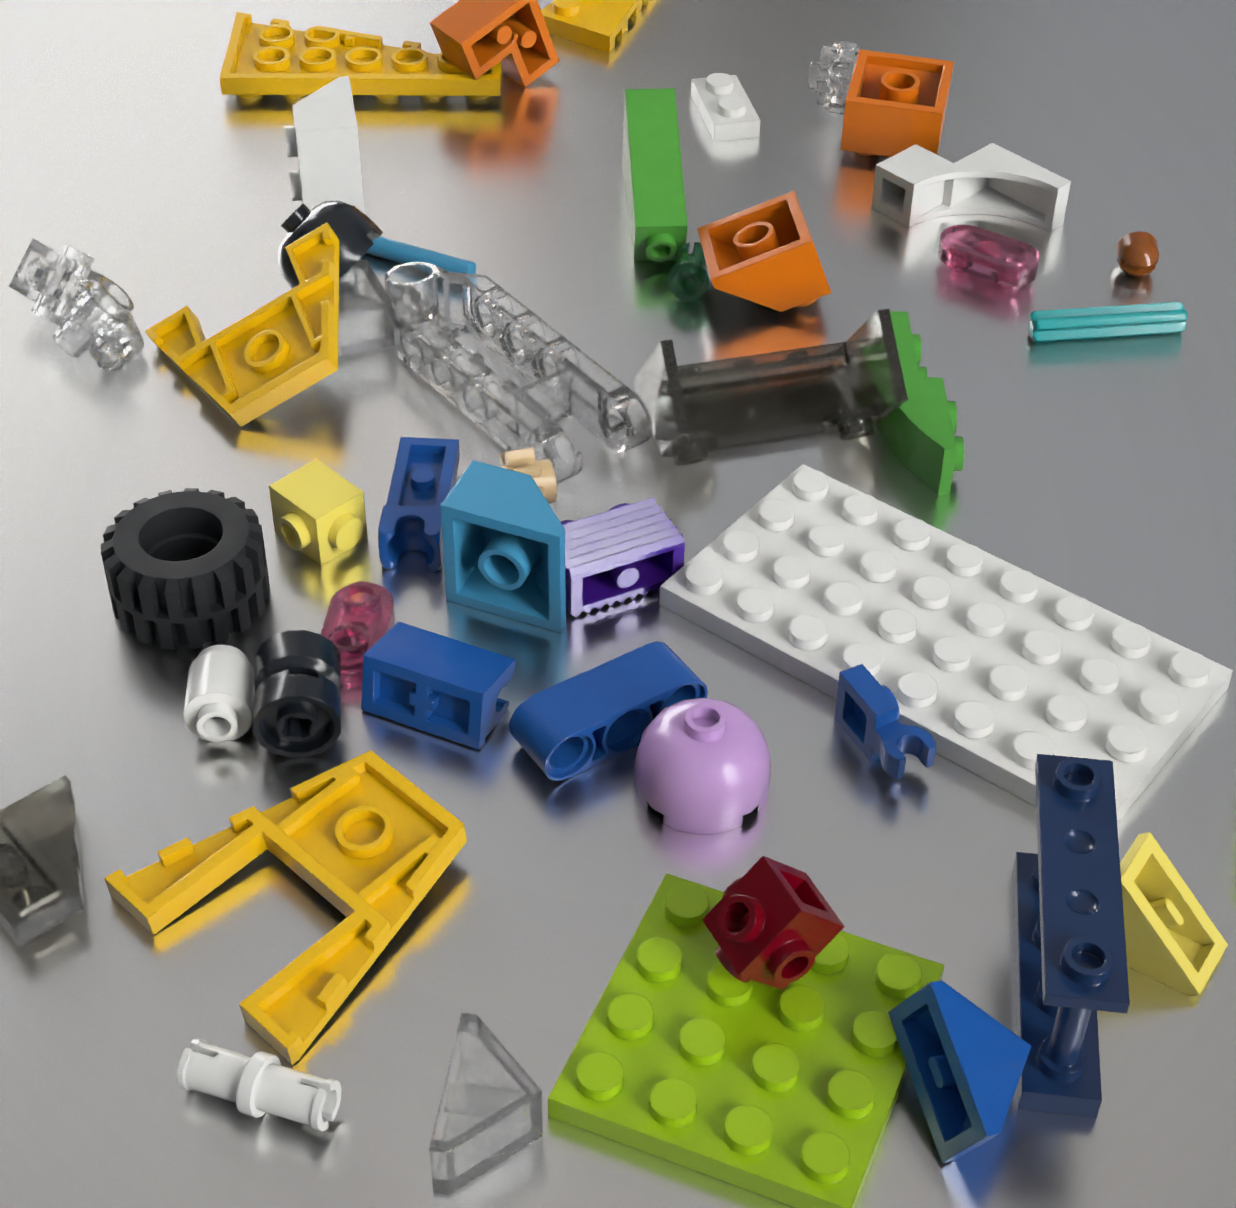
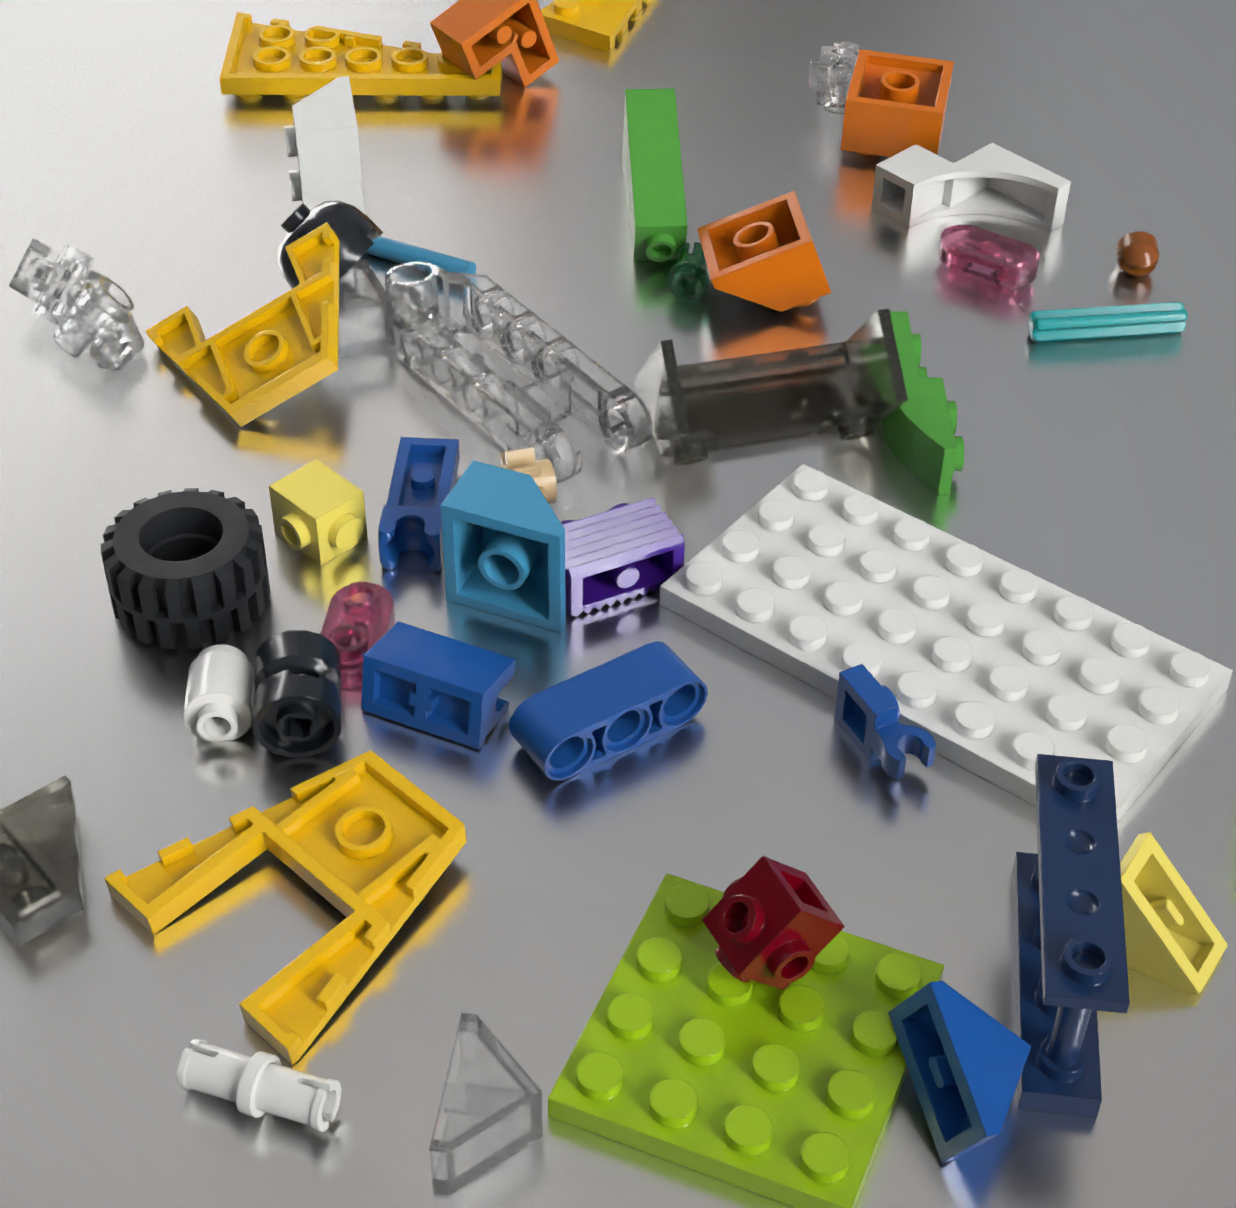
(703, 766): lavender cylinder -> none
(725, 107): white plate -> none

